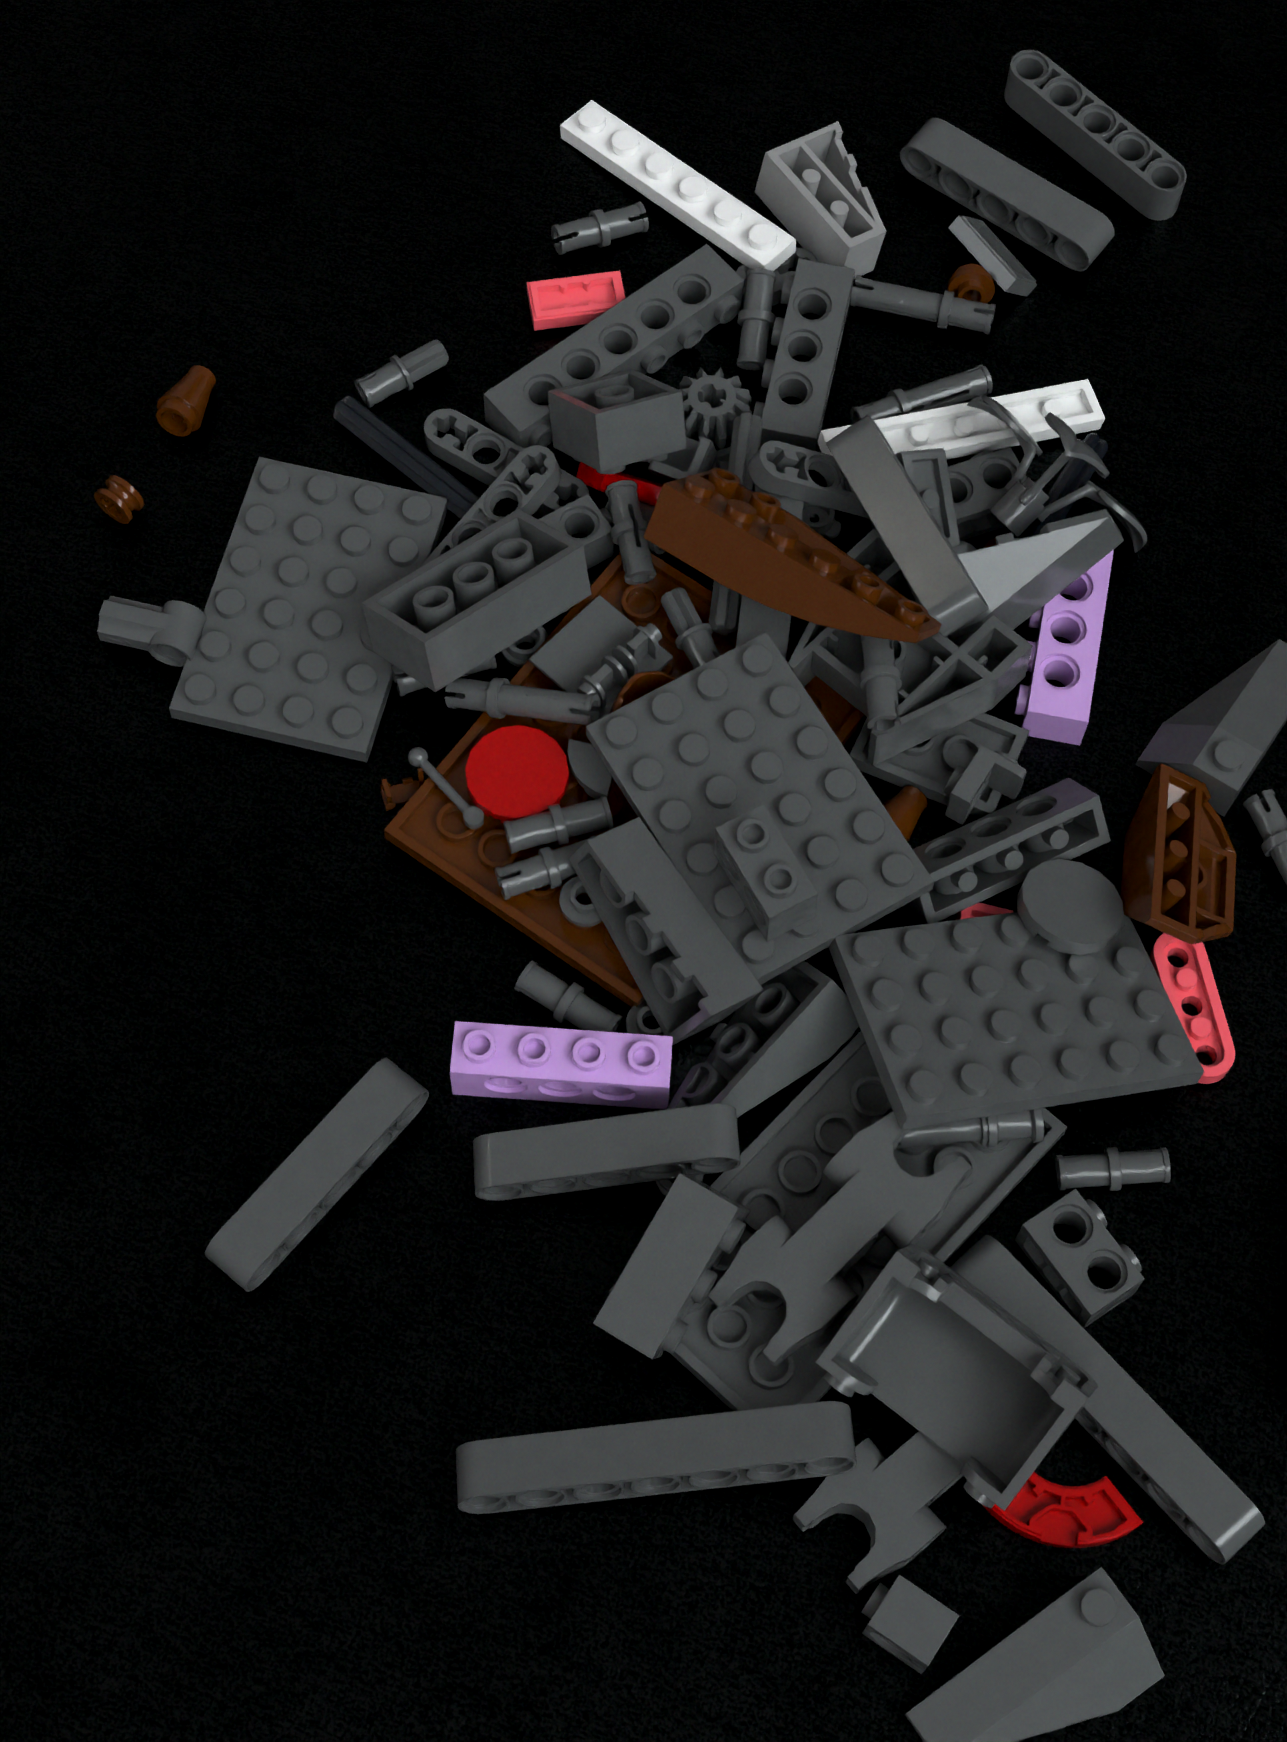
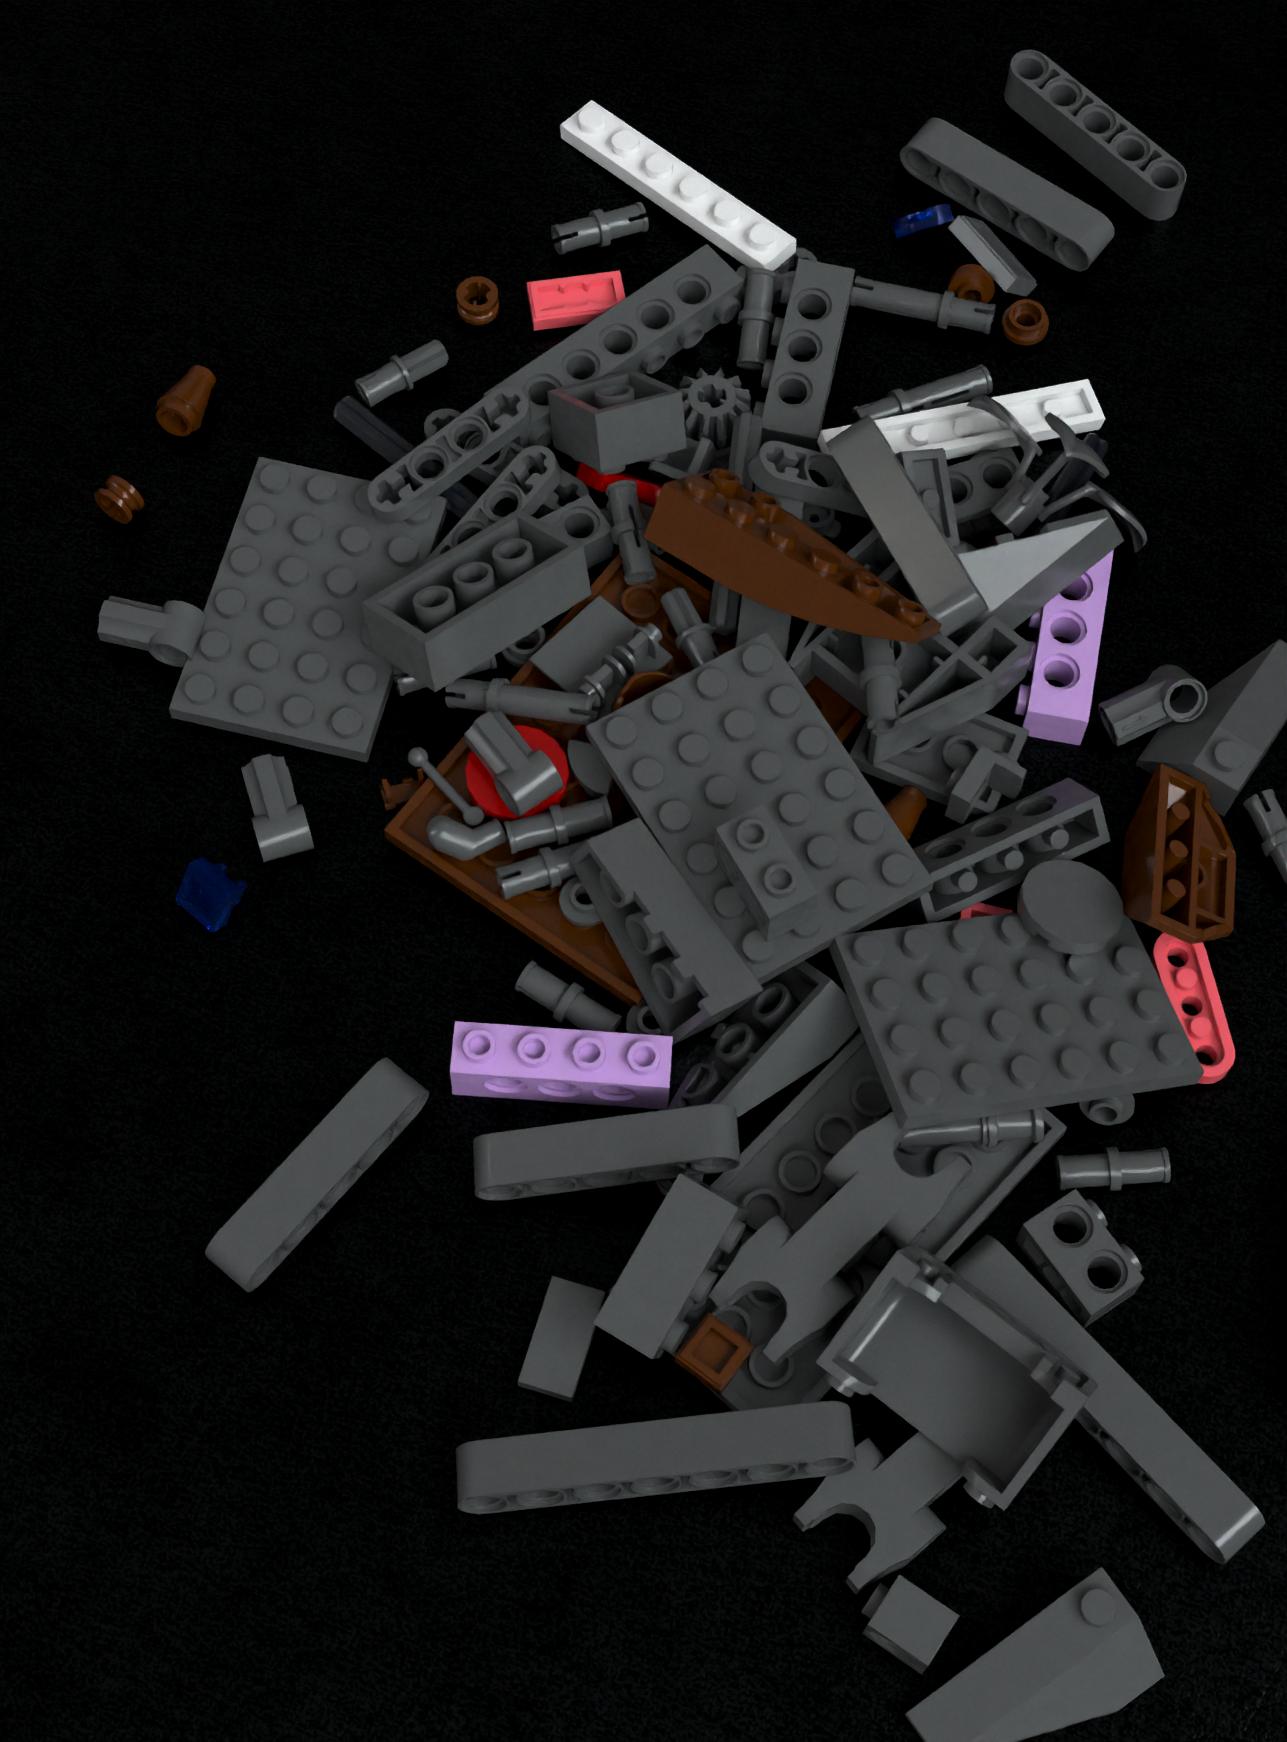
(209, 893): none -> clear blue tile
(277, 818): none -> dark grey piece
(456, 460): none -> dark grey beam
(461, 841): none -> dark grey arm
(475, 313): none -> reddish brown bush
(519, 773): none -> dark grey piece
(561, 1339): none -> dark grey tile
(714, 1353): none -> reddish brown tile
(821, 200): light grey wedge -> none
(922, 221): none -> clear blue tile
(1029, 313): none -> reddish brown plate
(1068, 1514): red tile -> none
(1109, 1110): none -> dark grey plate
(1149, 706): none -> dark grey piece

